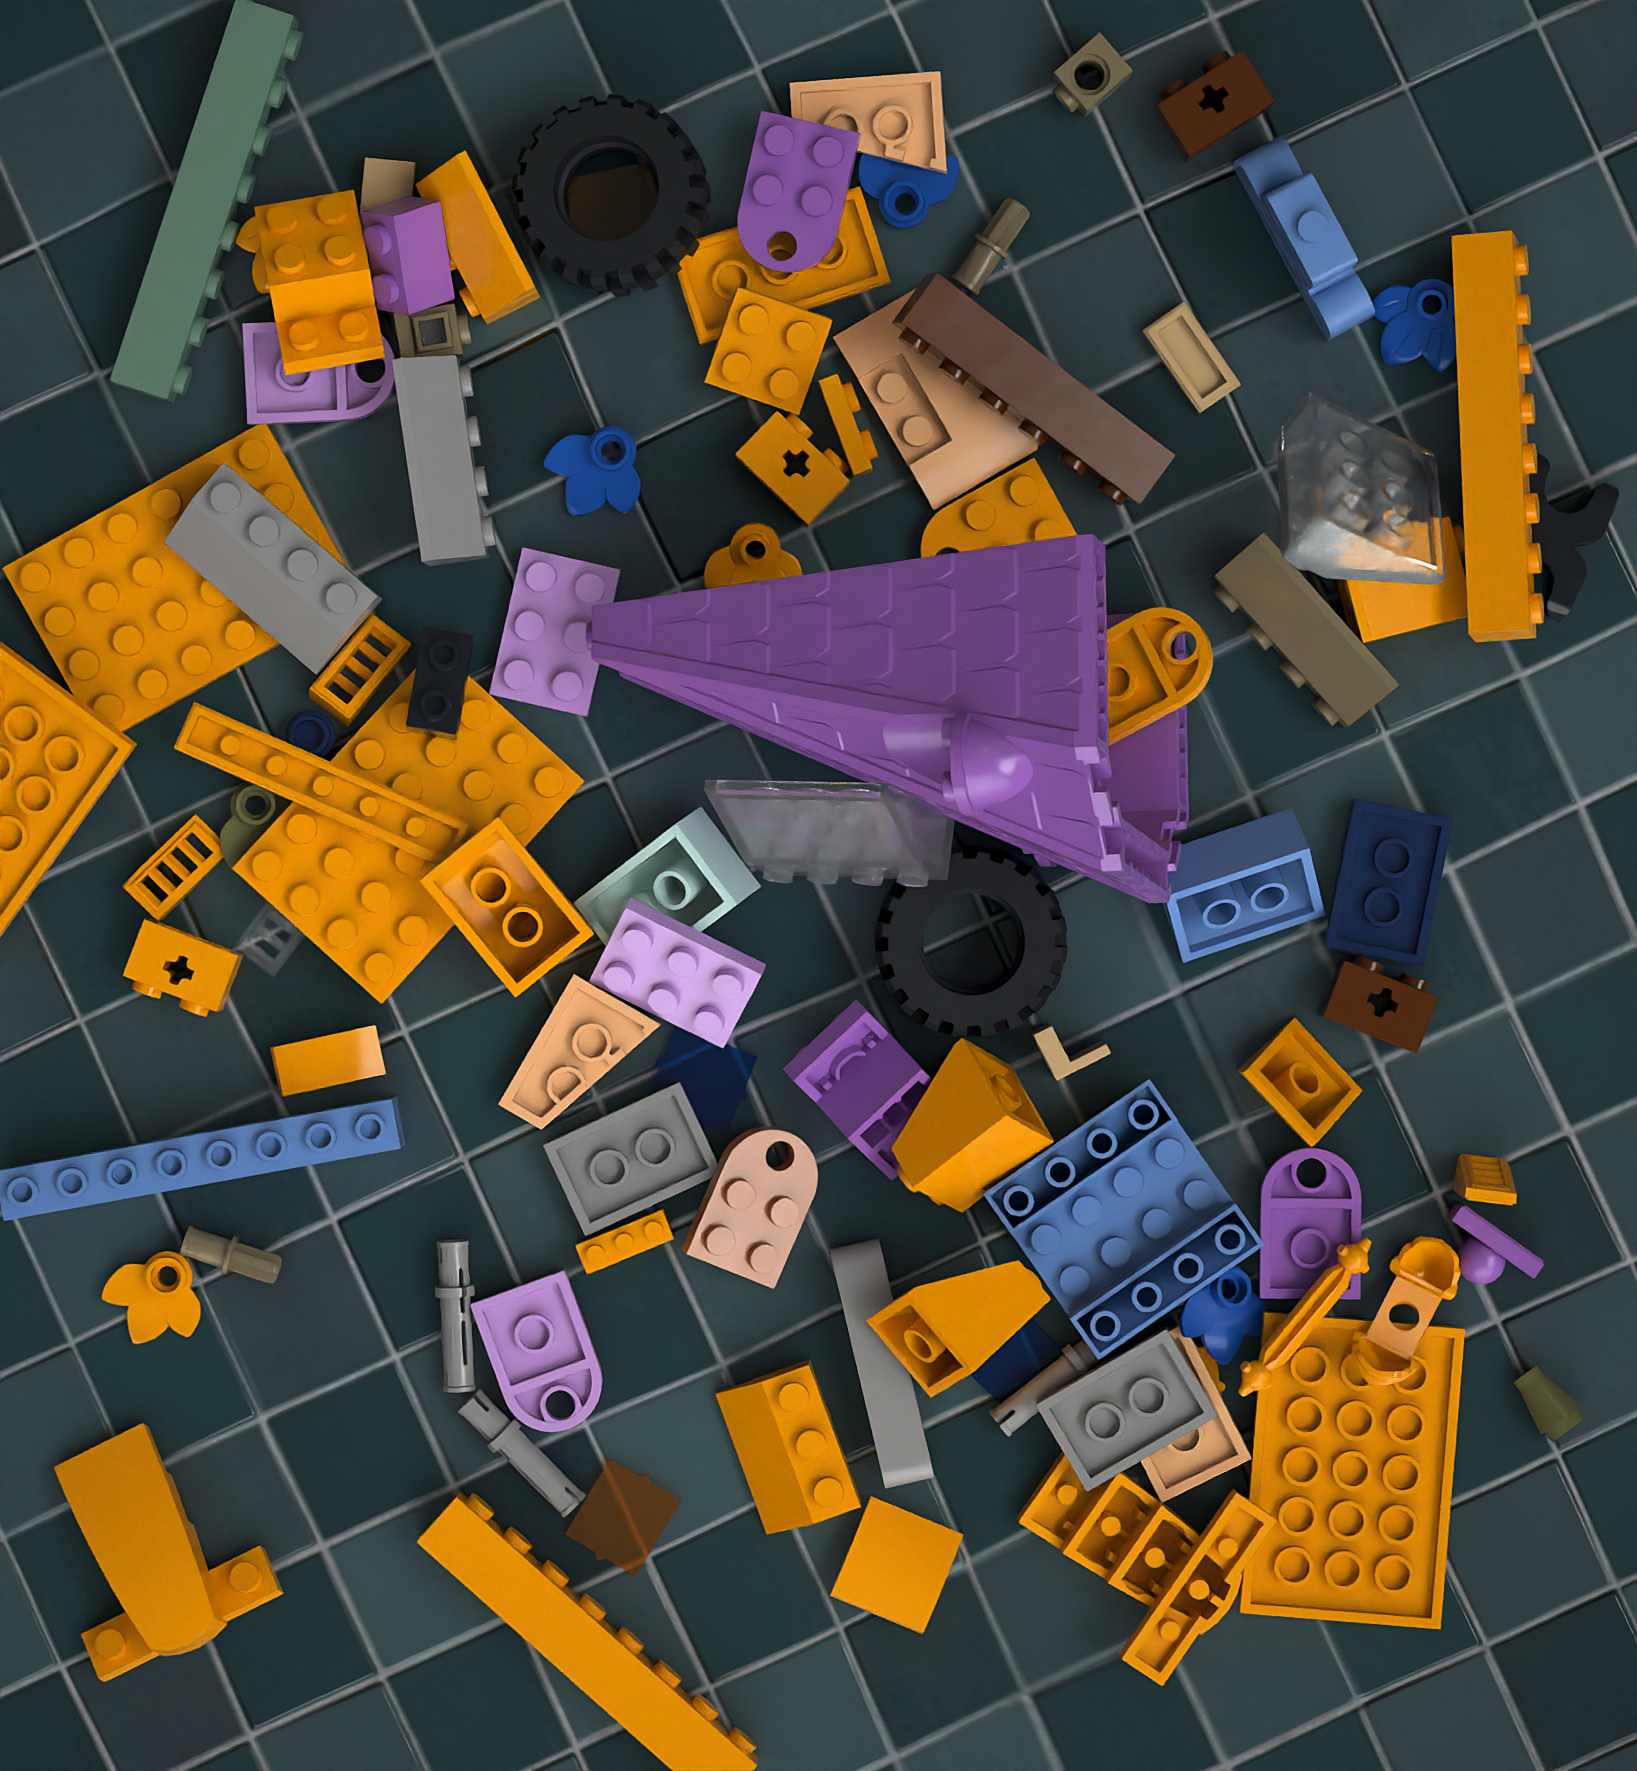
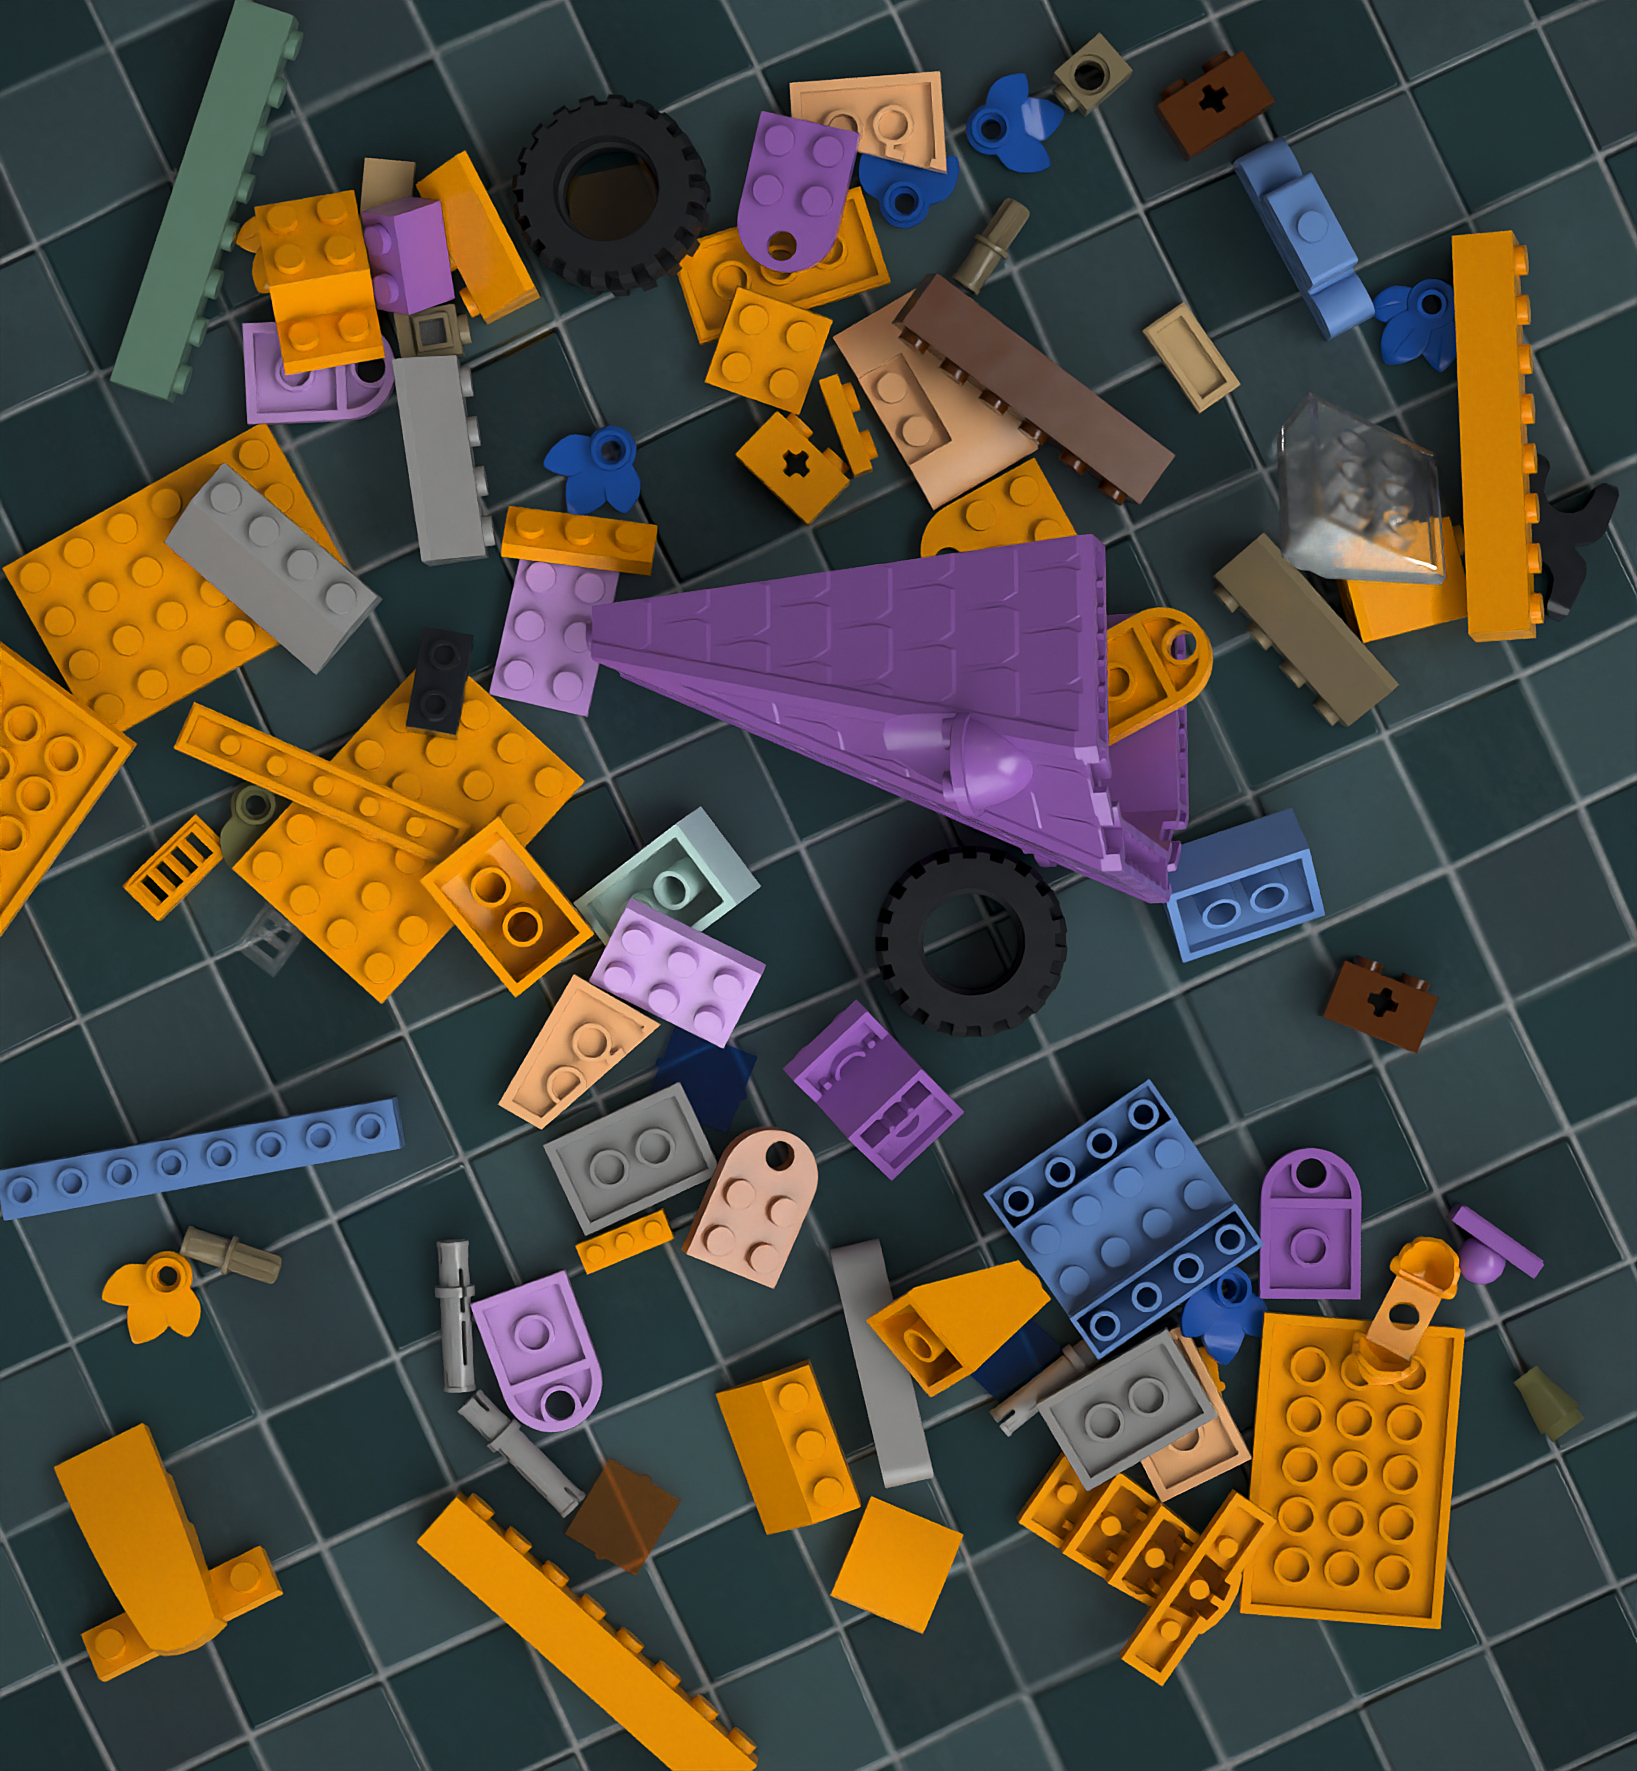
(212, 967): light orange brick -> none
(311, 732): dark blue plate -> none
(328, 1060): light orange slope -> none
(331, 675): light orange slope -> none
(579, 540): none -> light orange plate
(735, 566): light orange plate -> none
(834, 831): clear slope -> none
(969, 1129): light orange slope -> none
(1022, 125): none -> blue plate
(1056, 1058): tan panel -> none
(1300, 1082): light orange slope -> none
(1304, 1317): light orange wheel -> none
(1388, 882): dark blue plate -> none
(1484, 1179): light orange slope -> none

